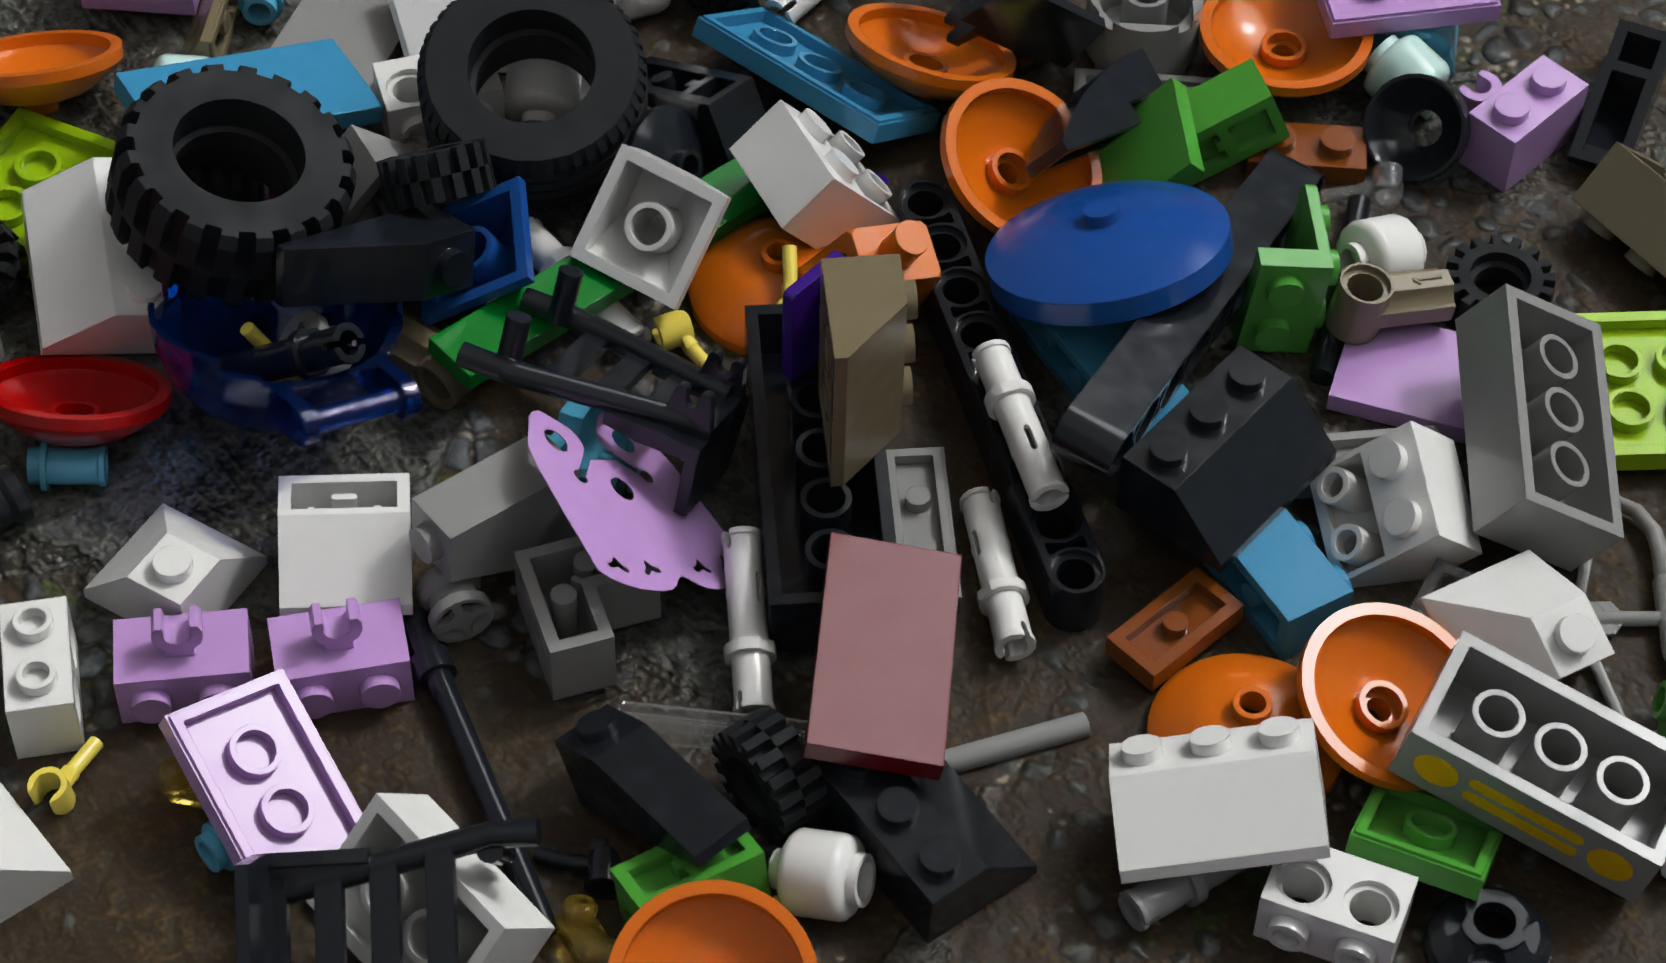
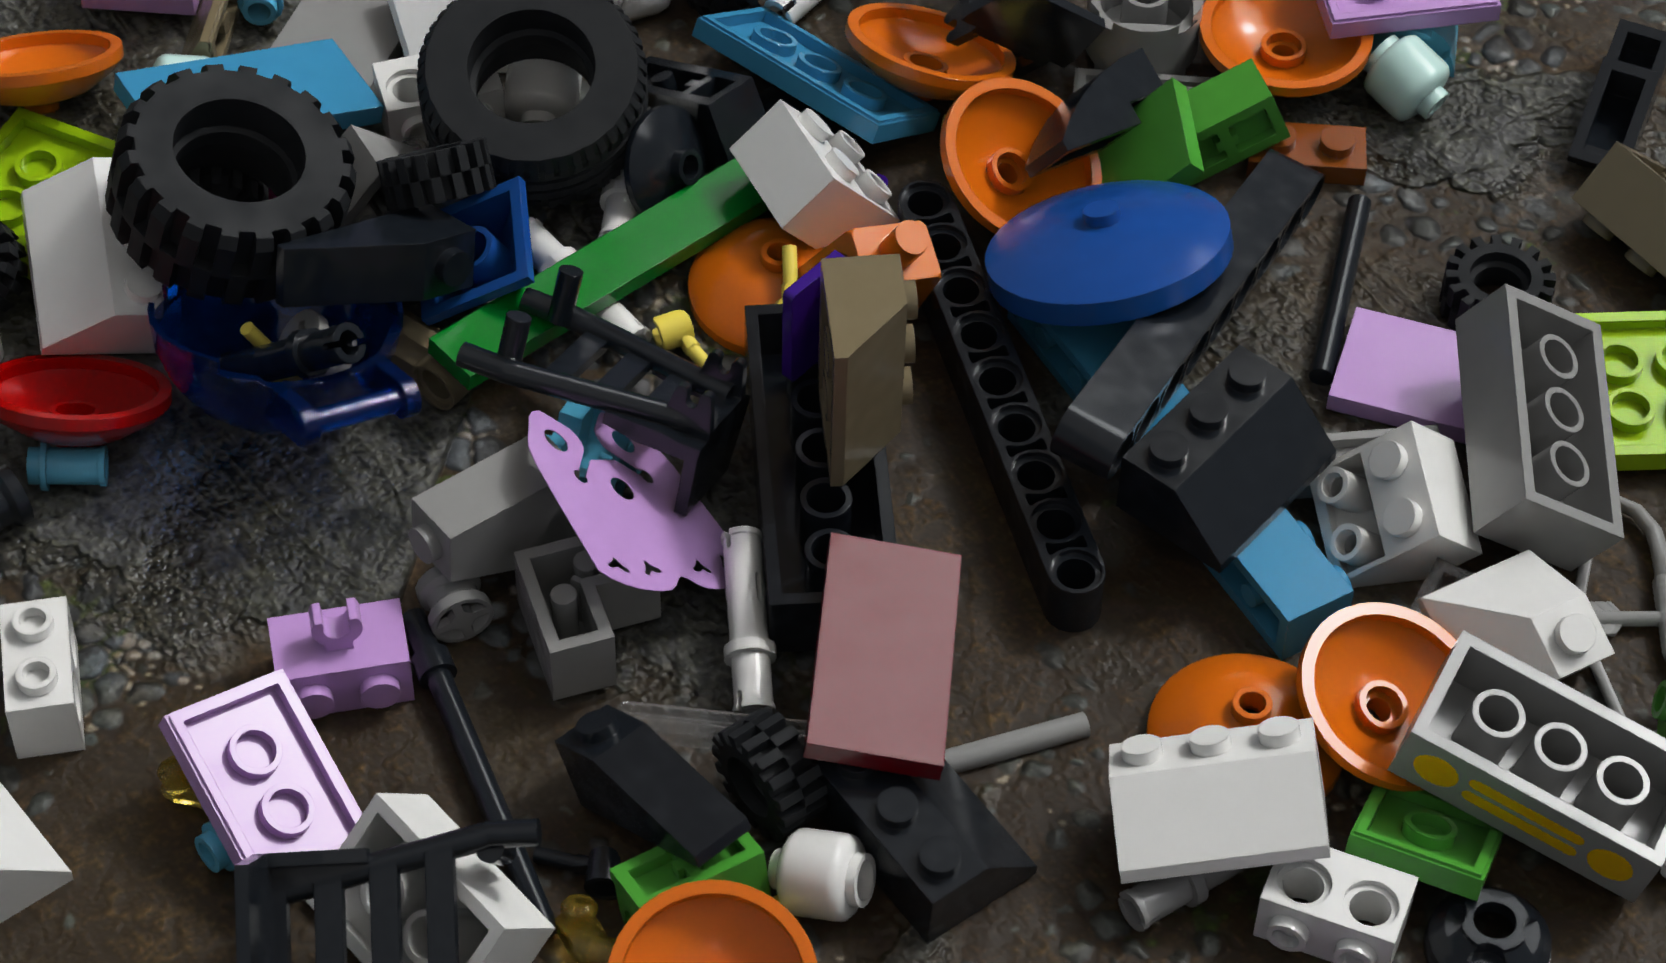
(53, 778): light yellow hand -> none
(174, 566): white slope -> none
(179, 660): lavender brick -> none
(344, 540): white slope -> none
(650, 225): white slope -> none
(922, 500): light grey tile -> none
(1001, 593): white pin -> none
(1012, 403): white pin -> none
(1174, 629): dark orange plate -> none
(1290, 283): bright green bracket -> none
(1375, 299): dark tan piece -> none
(1383, 190): clear hand -> none
(1384, 242): white head -> none
(1391, 119): black piece -> none
(1521, 121): lavender brick -> none

